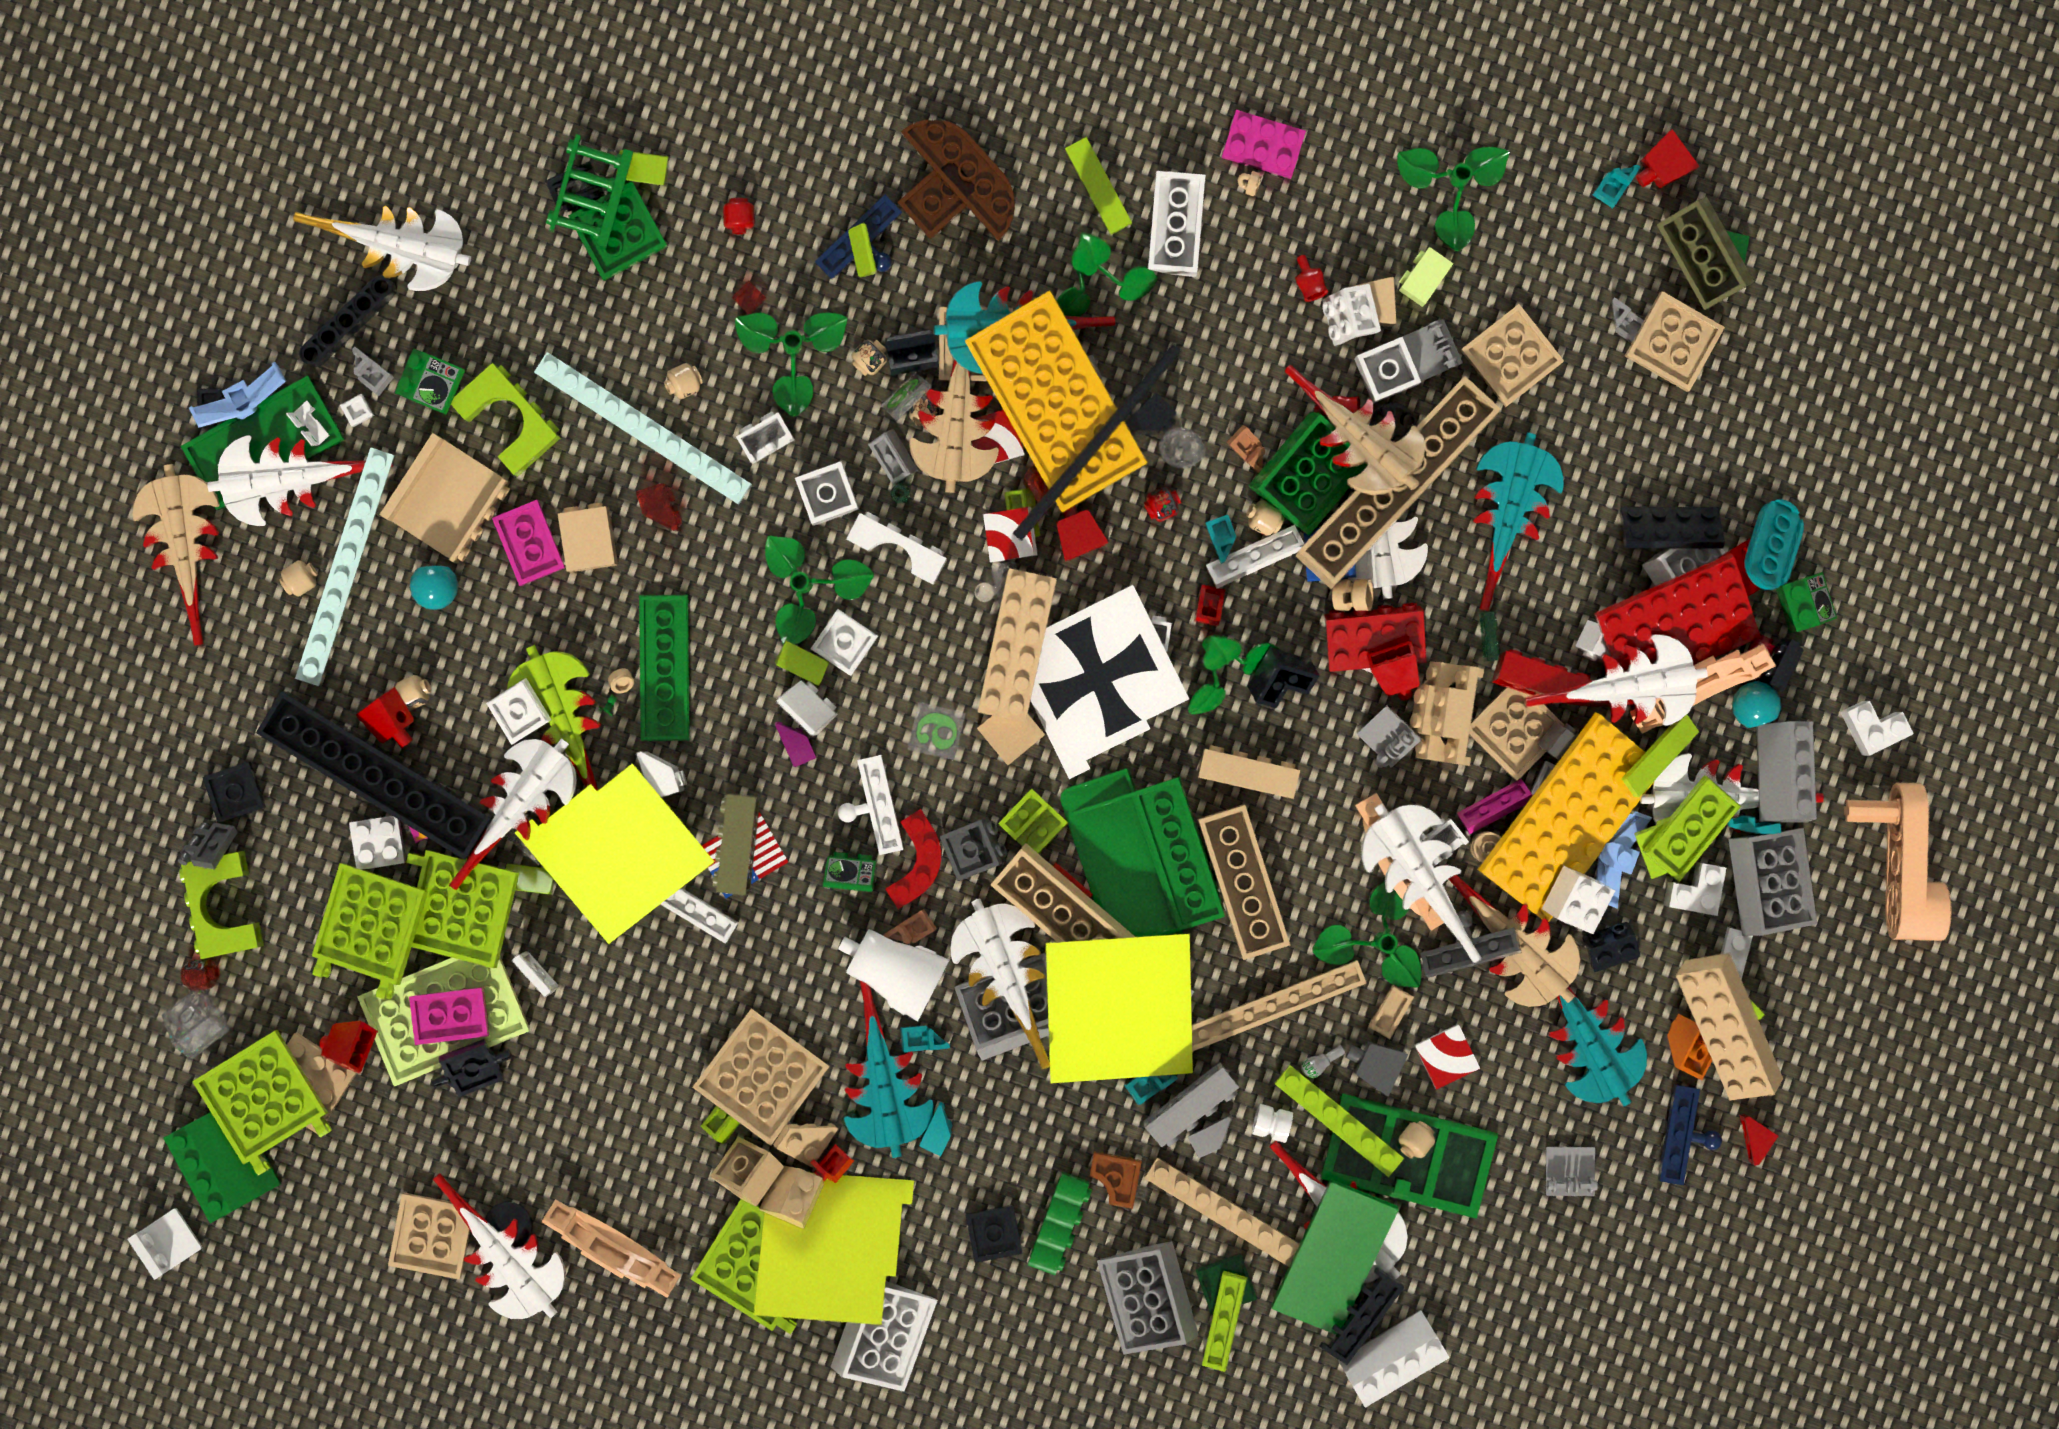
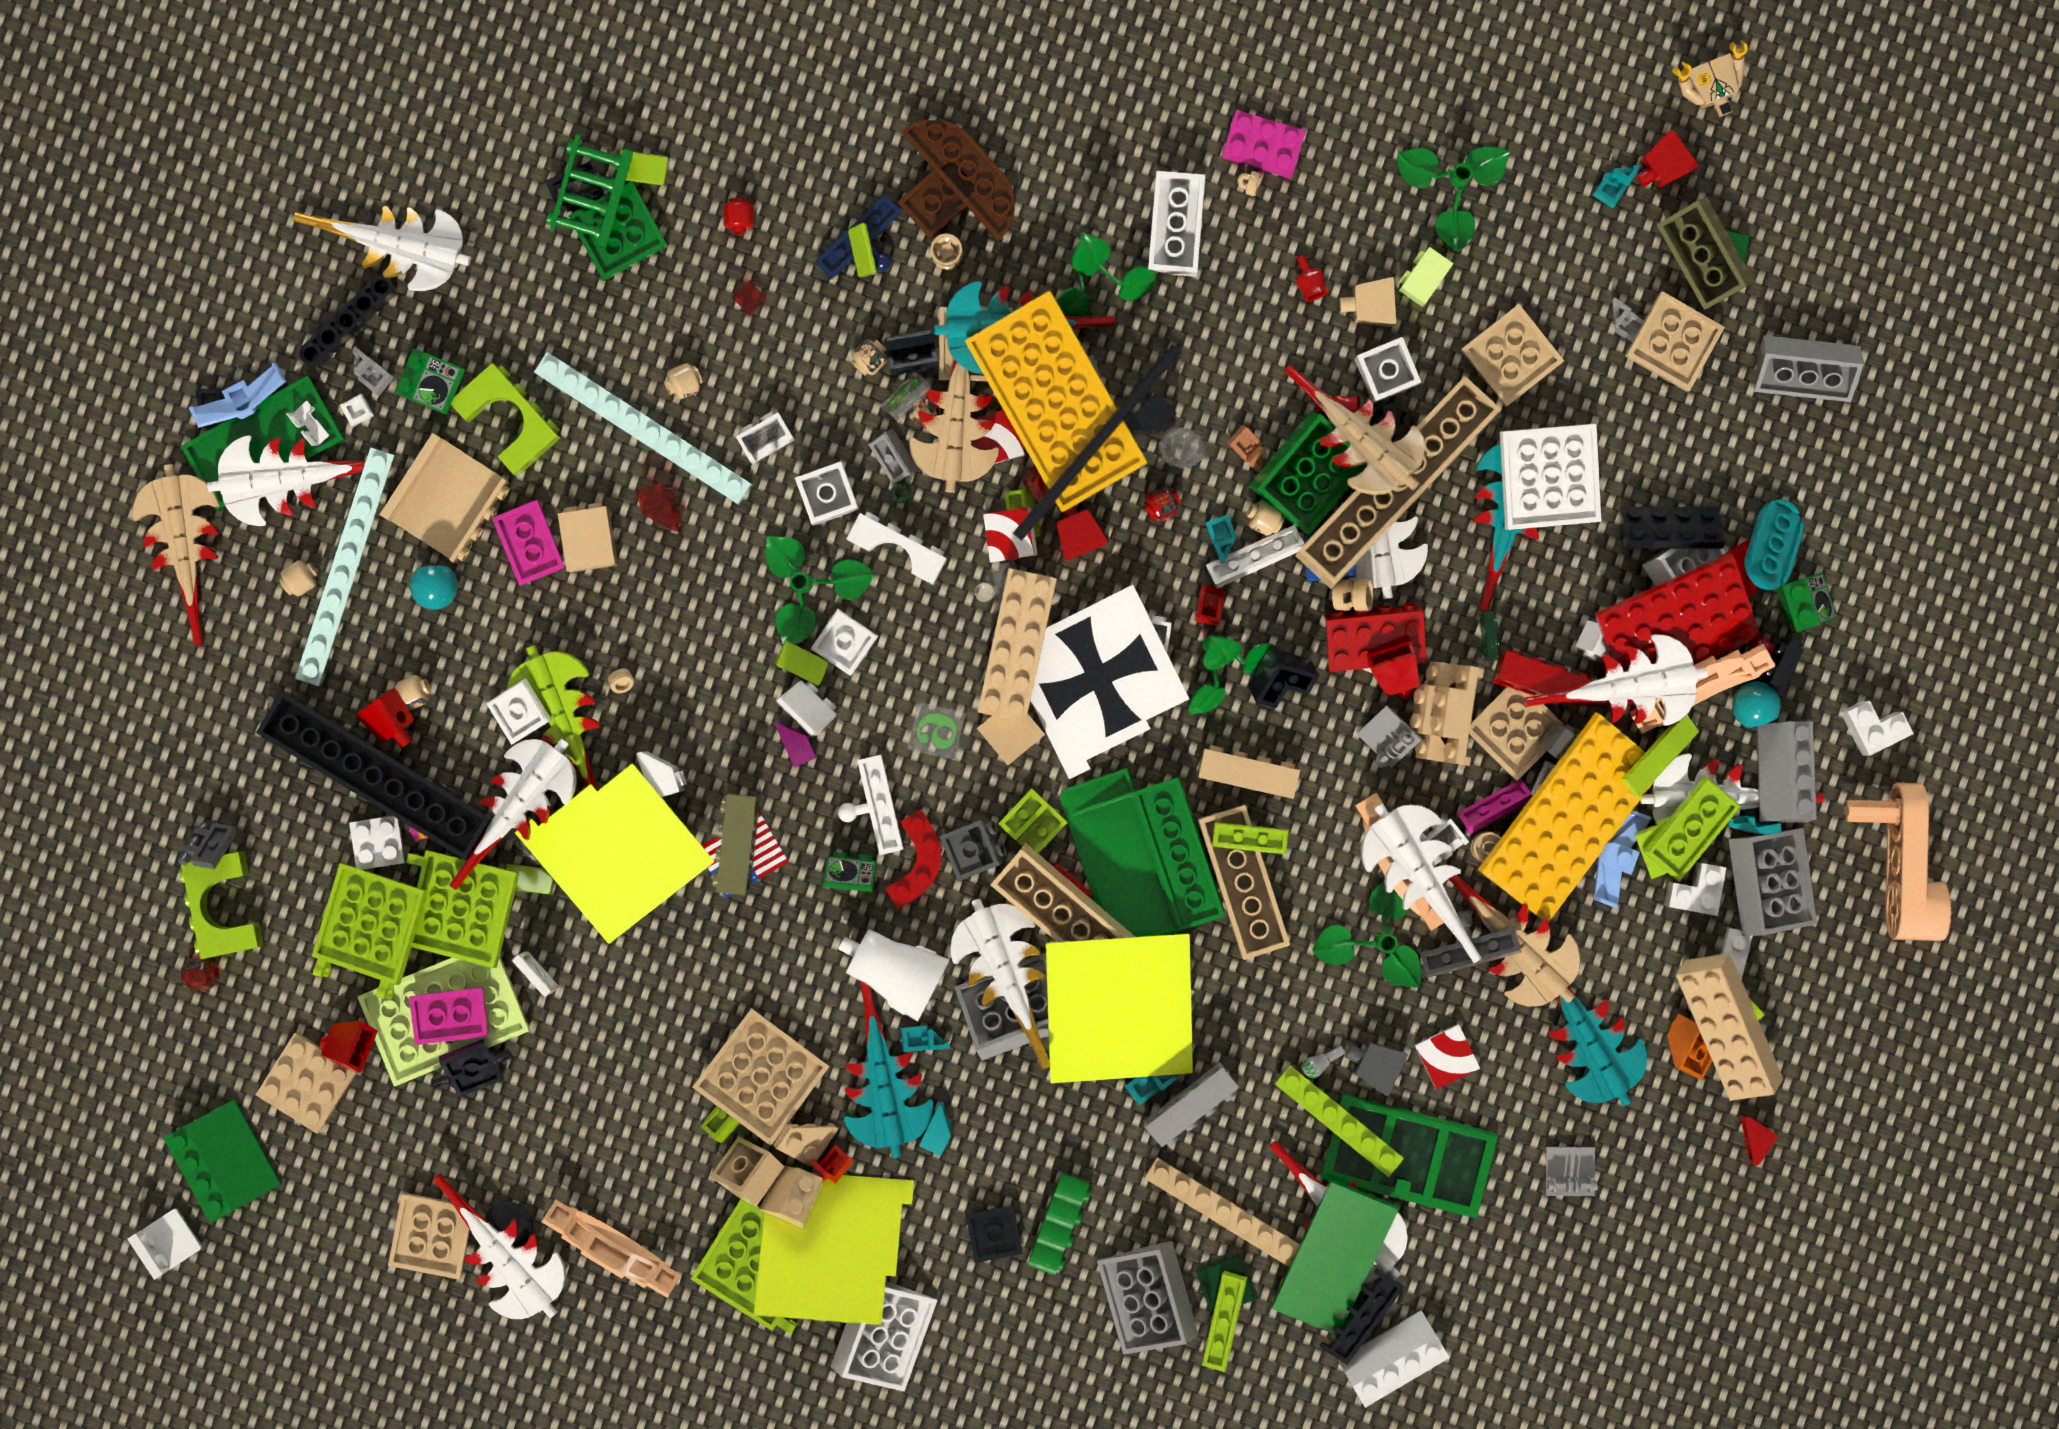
(194, 1023): clear slope -> none
(234, 792): black plate -> none
(261, 1099): lime plate -> none
(610, 704): green piece -> none
(664, 667): green tile -> none
(701, 914): white tile -> none
(824, 330): green plant -> none
(912, 929): nougat slope -> none
(946, 251): none -> tan wheel
(1098, 186): lime tile -> none
(1118, 1176): dark orange tile -> none
(1211, 1137): light grey slope -> none
(1250, 838): none -> lime tile
(1273, 1123): white wheel -> none
(1277, 1004): tan plate -> none
(1351, 314): white bracket -> none
(1391, 1011): tan tile -> none
(1416, 1140): tan head -> none
(1432, 350): light grey hinge -> none
(1550, 476): none -> white plate
(1578, 899): white brick -> none
(1611, 946): black bracket -> none
(1680, 1135): dark blue plate -> none
(1714, 81): none -> tan torso
(1808, 368): none -> light grey slope

